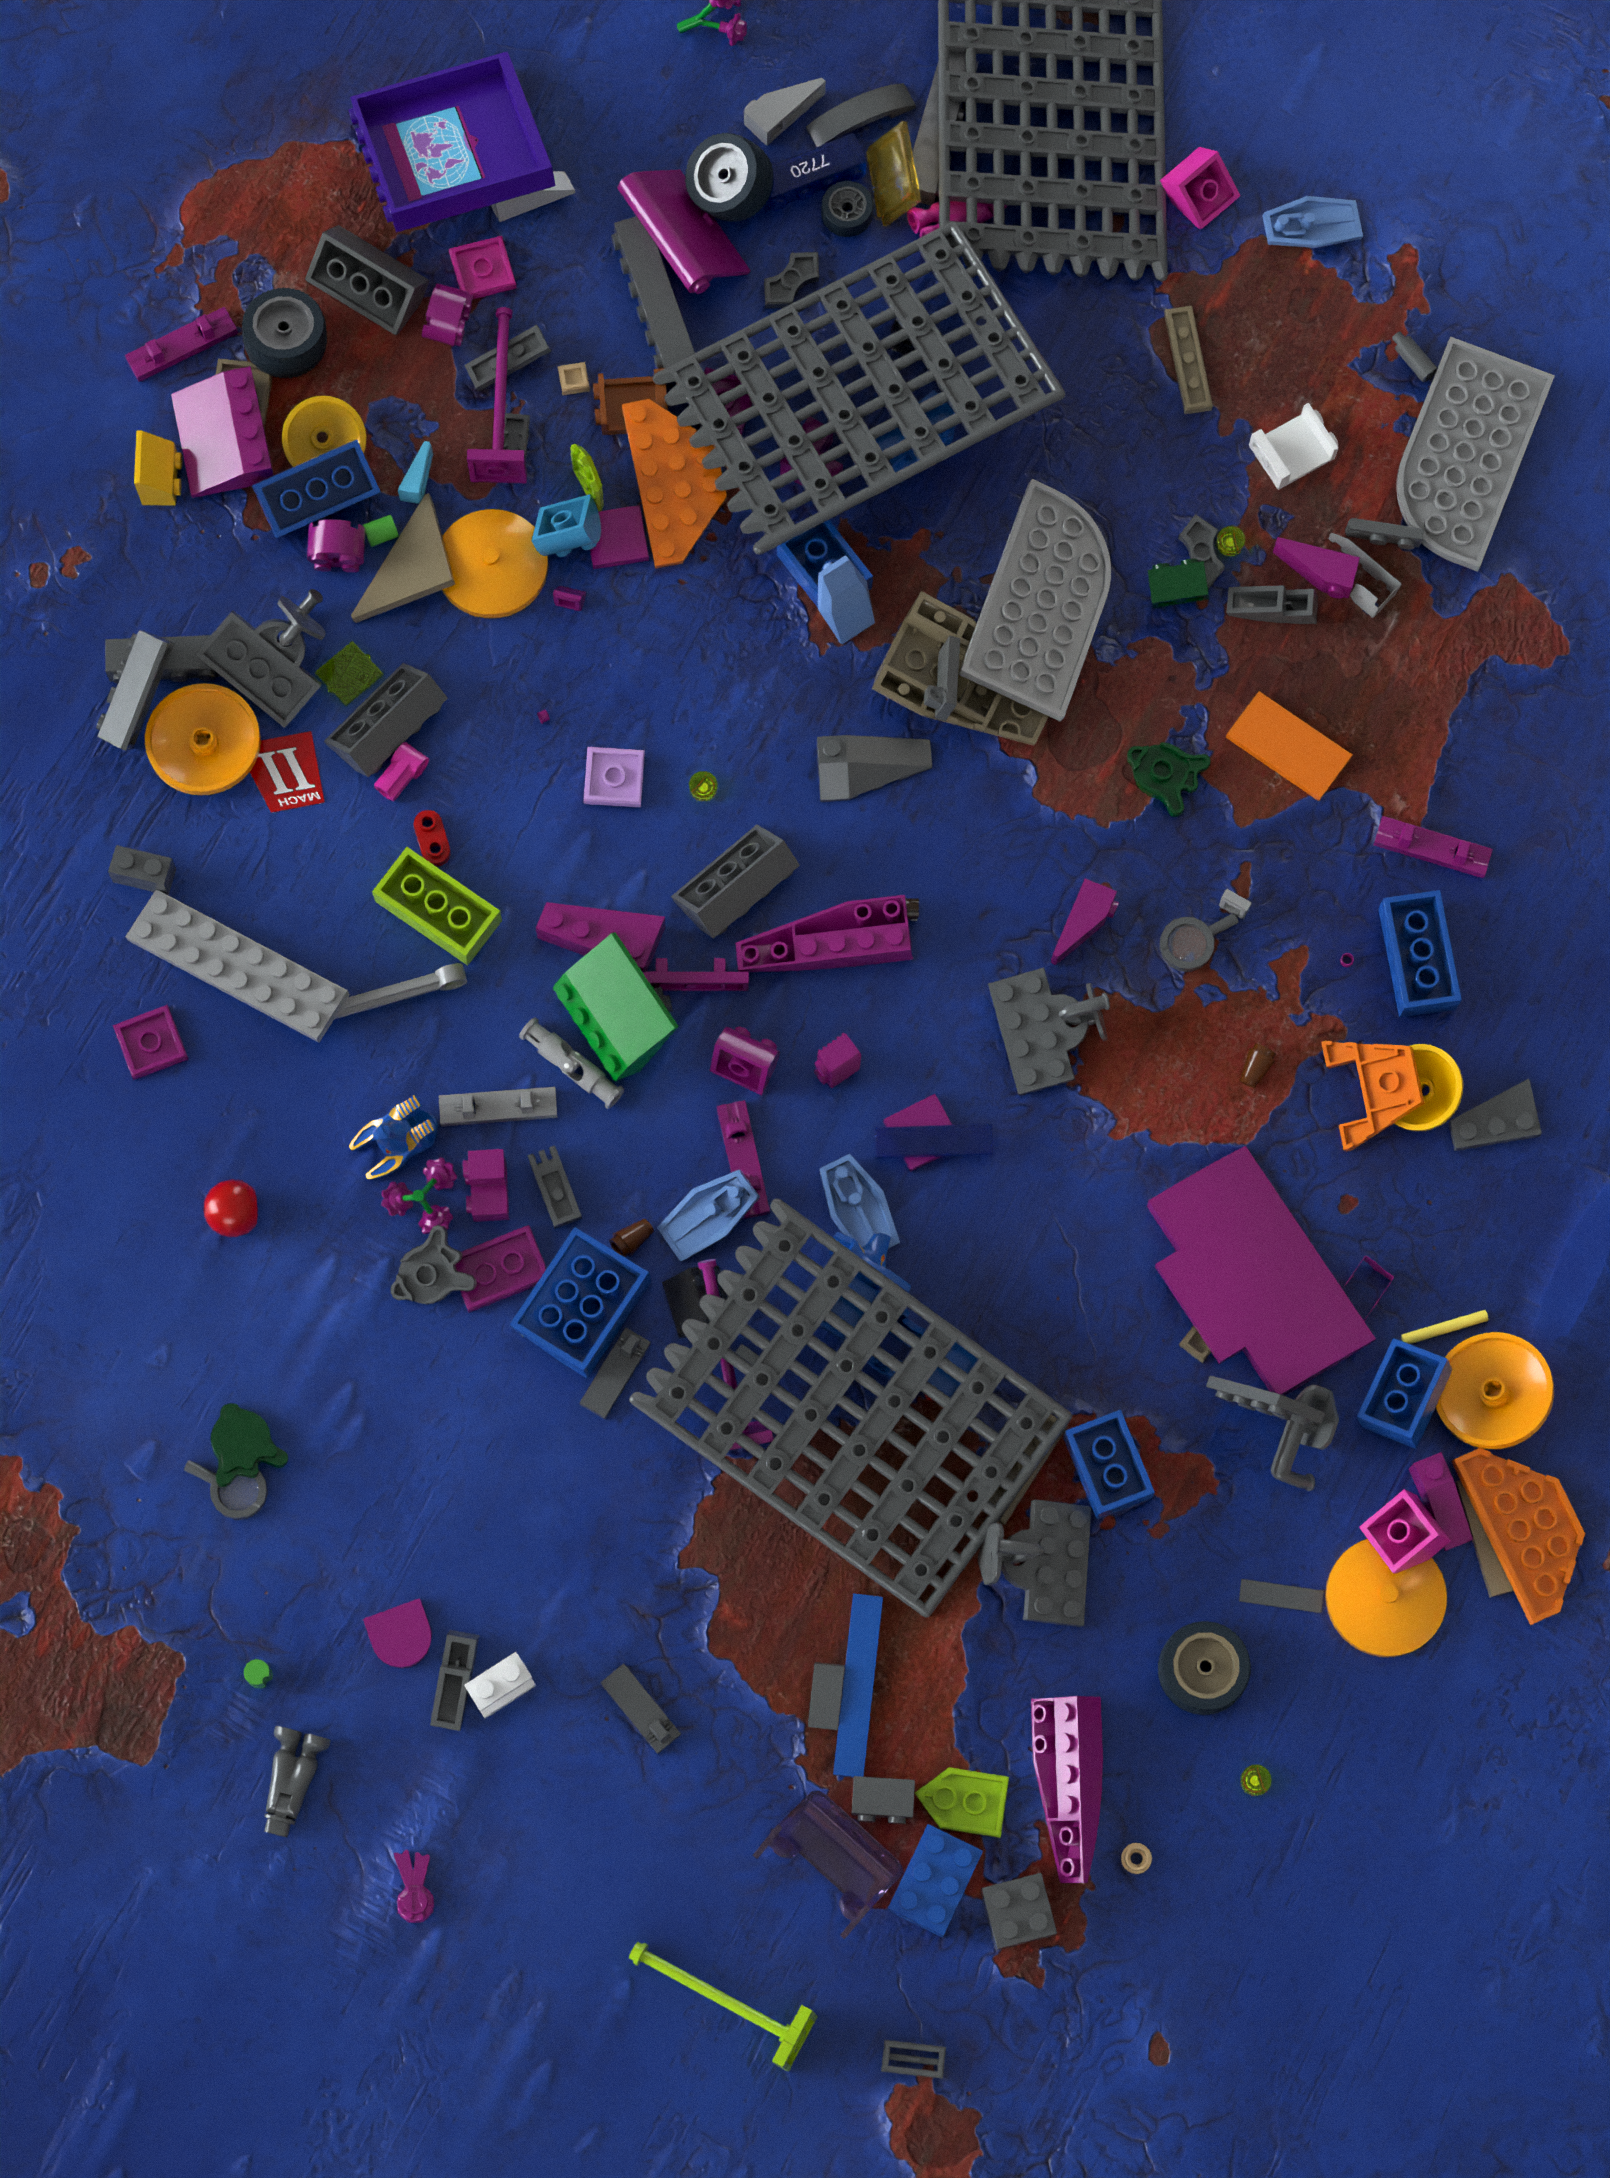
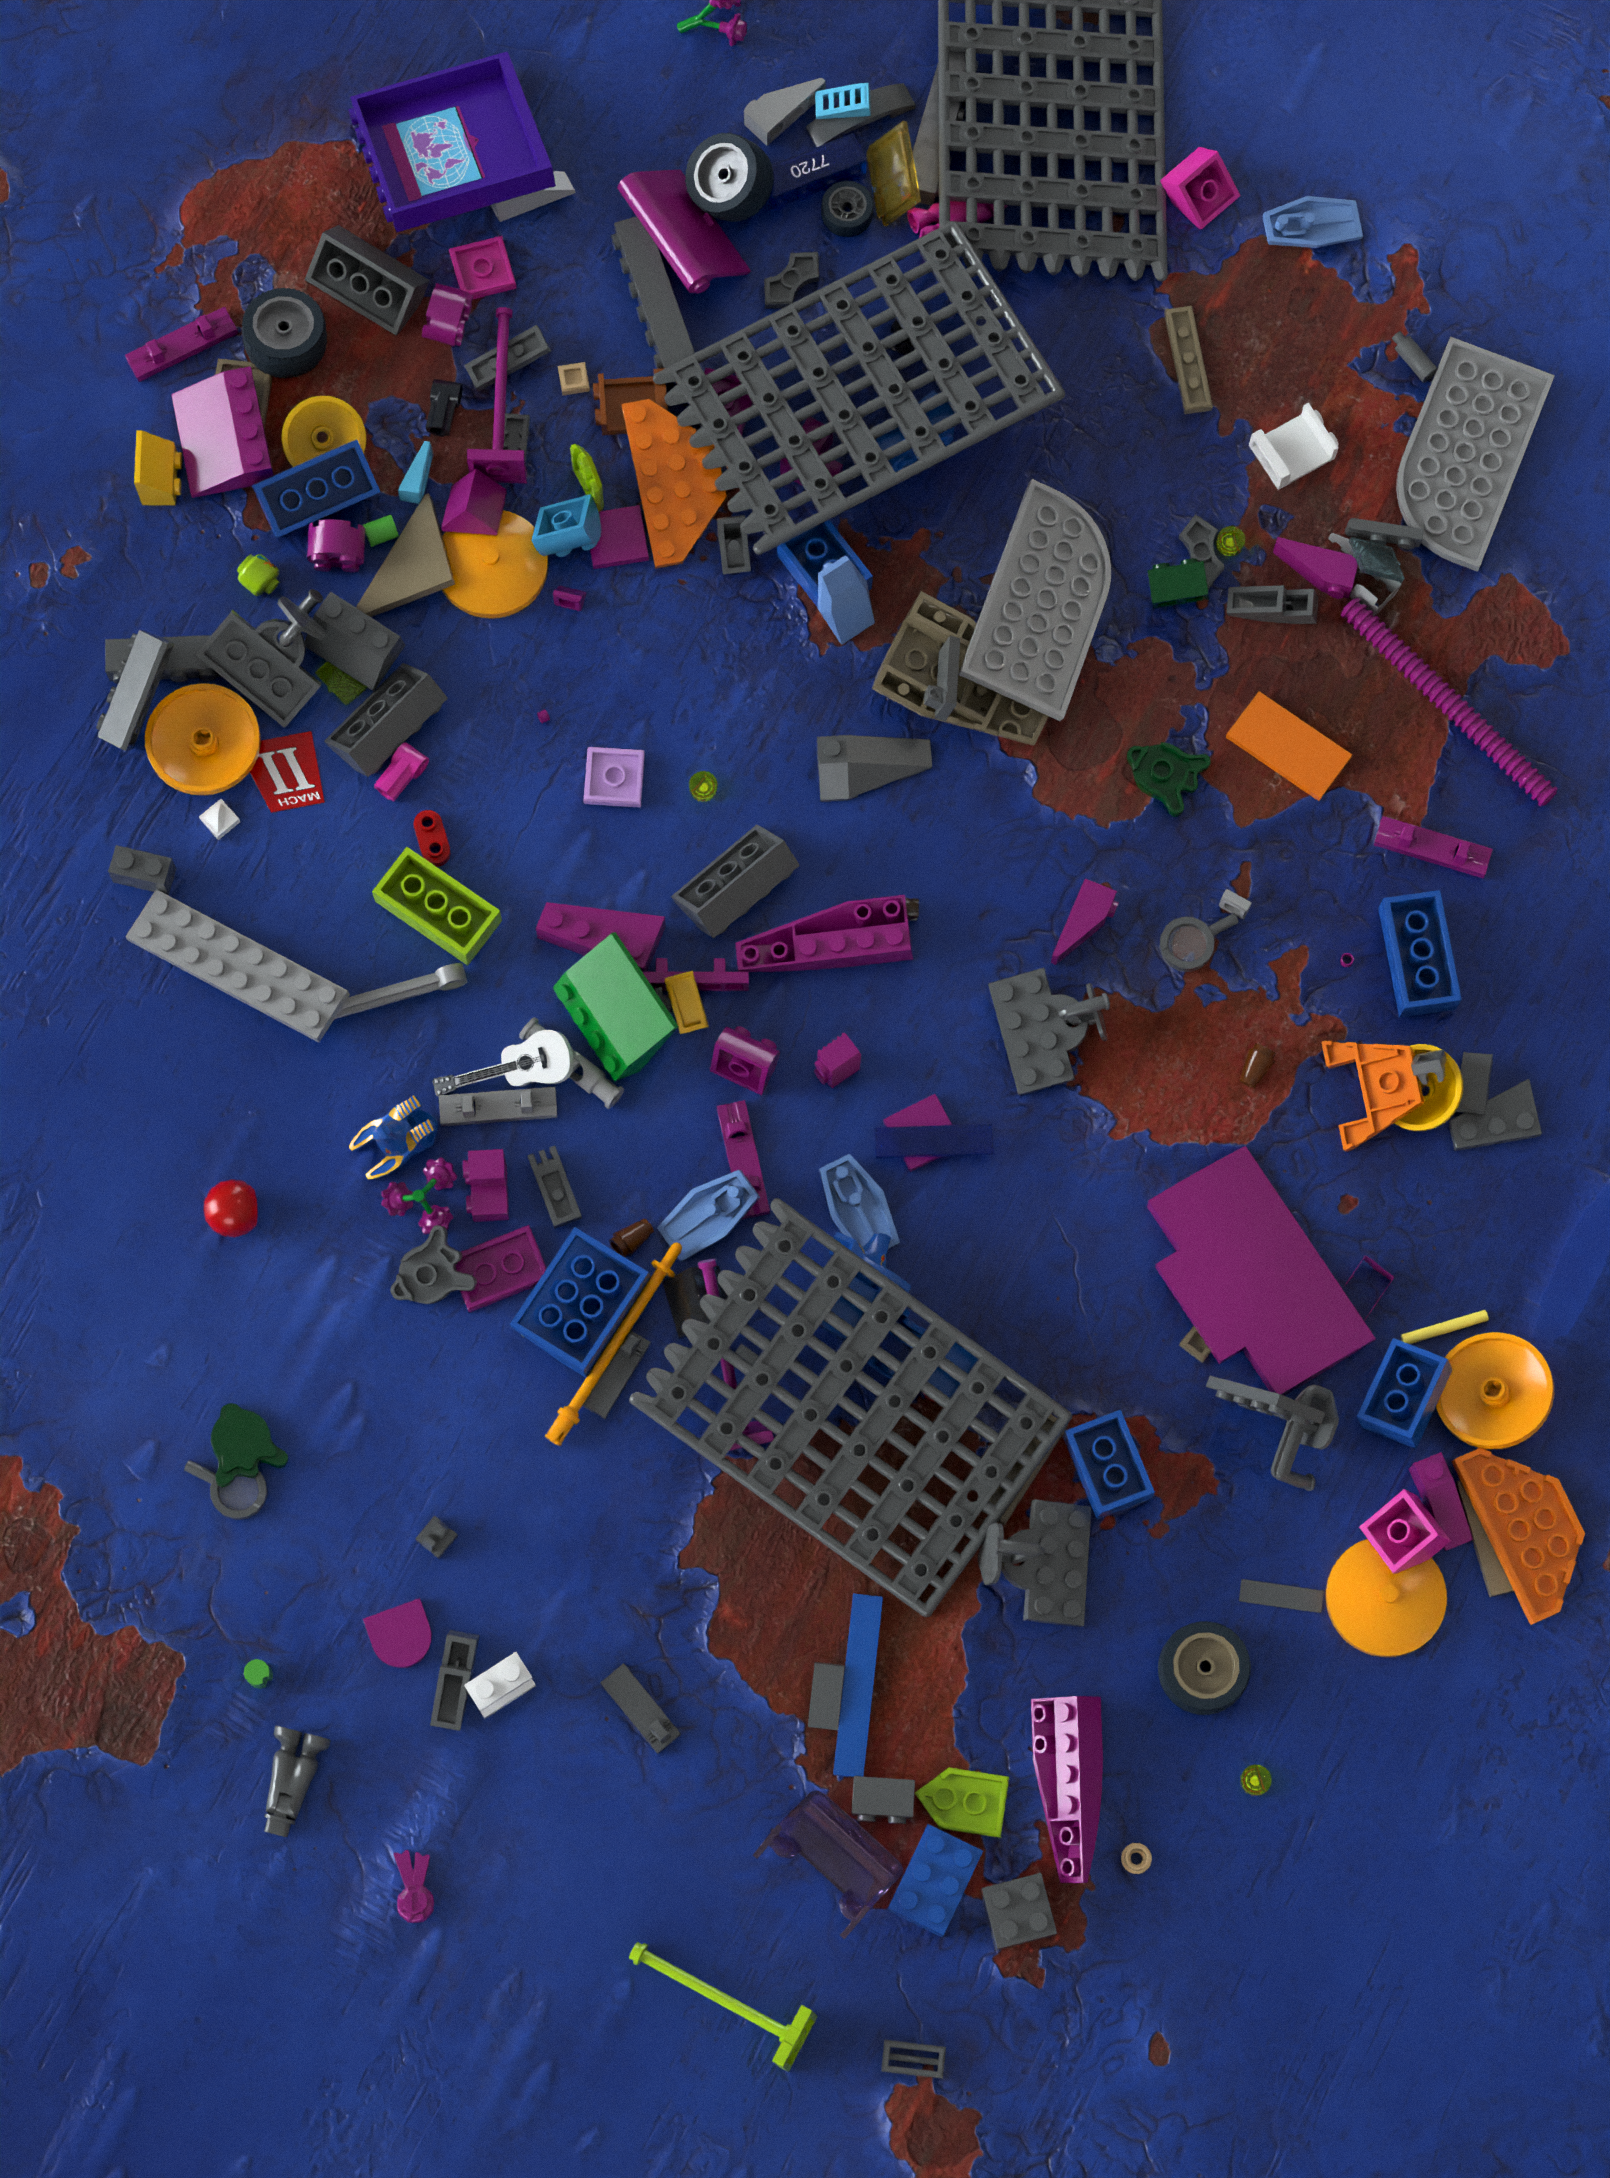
(150, 1042): magenta tile -> none
(219, 819): none -> white tile
(258, 575): none -> lime head
(354, 642): none -> dark grey slope
(436, 1537): none -> dark grey tile
(444, 400): none -> black piece
(474, 505): none -> magenta slope
(541, 1058): none -> white piece
(569, 1414): none -> light orange bar
(686, 1002): none -> yellow tile
(733, 545): none -> dark grey slope
(850, 91): none -> medium azure slope
(1376, 559): none -> clear light blue piece
(1429, 1062): none -> dark grey tile
(1449, 702): none -> magenta piece
(1476, 1075): none -> dark grey slope

